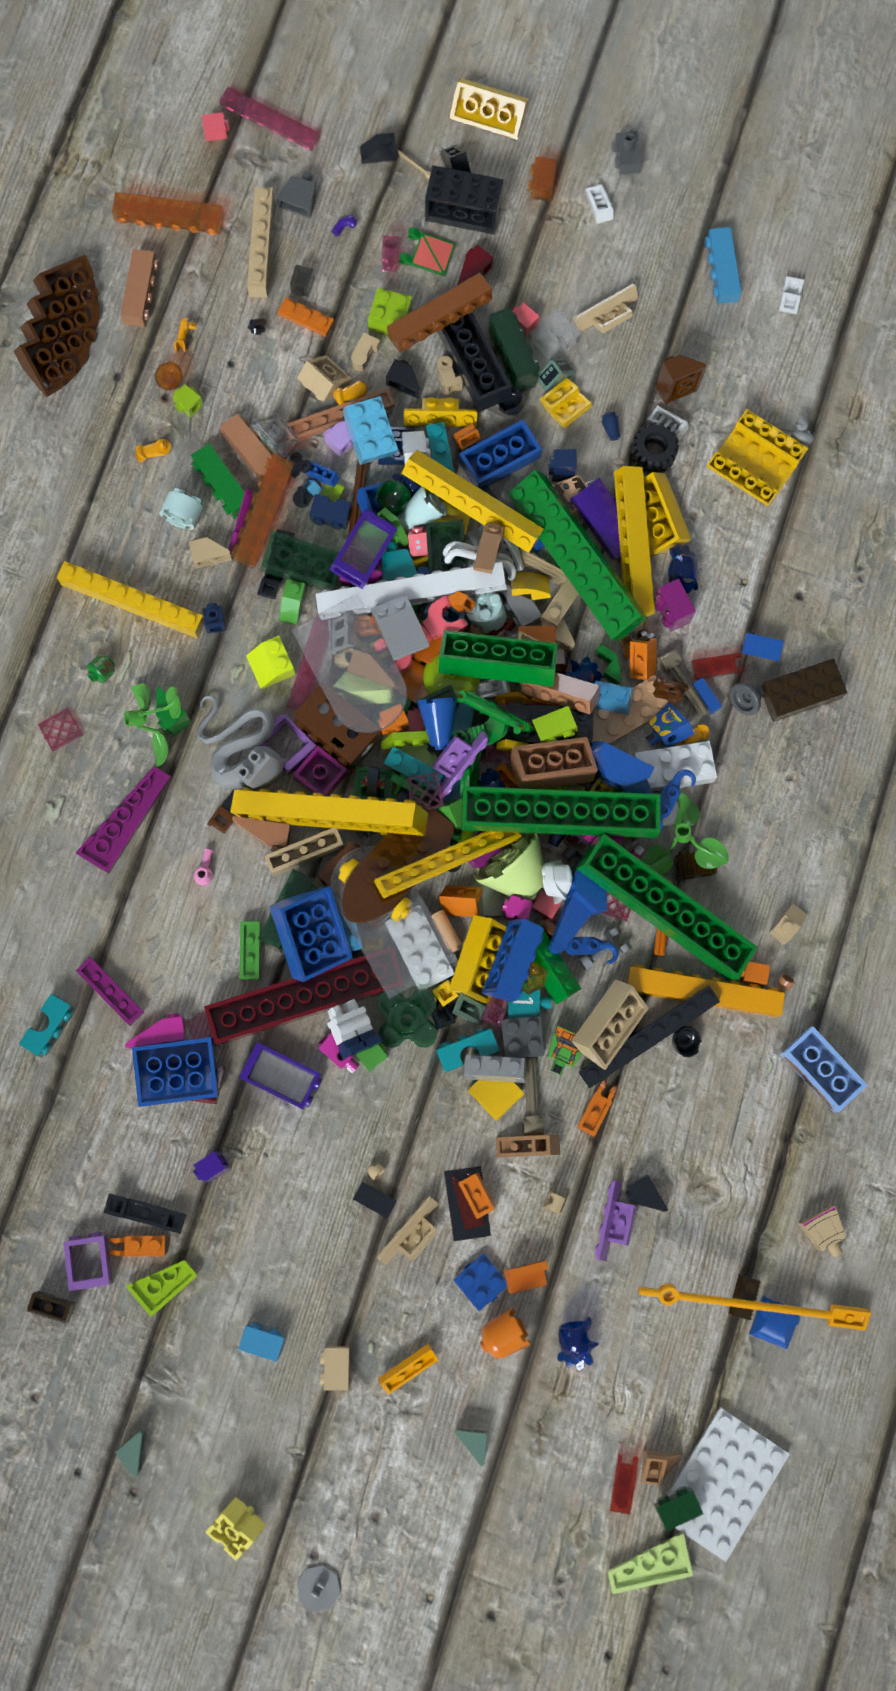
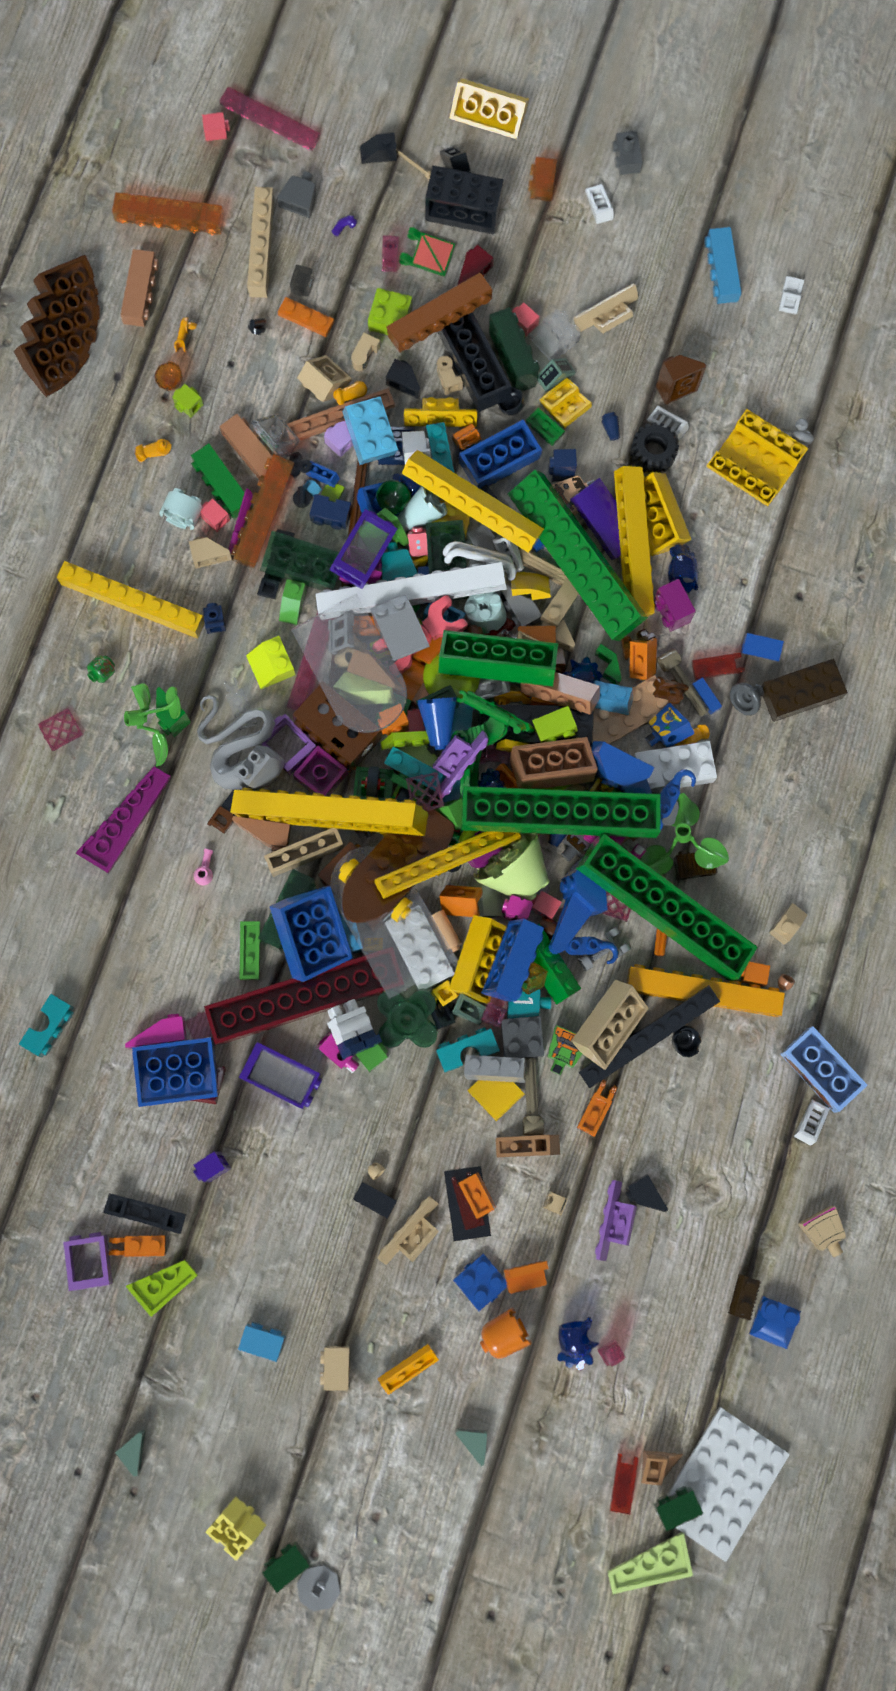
(51, 1307): dark brown brick -> none
(110, 991): magenta plate -> none
(214, 515): none -> coral brick
(286, 1566): none -> dark green brick
(461, 602): orange piece -> none
(489, 548): medium nougat slope -> none
(545, 426): none -> green plate
(556, 880): white hair -> none
(611, 1353): none -> clear pink leg
(806, 1133): none -> white slope
(837, 1316): light orange bar -> none

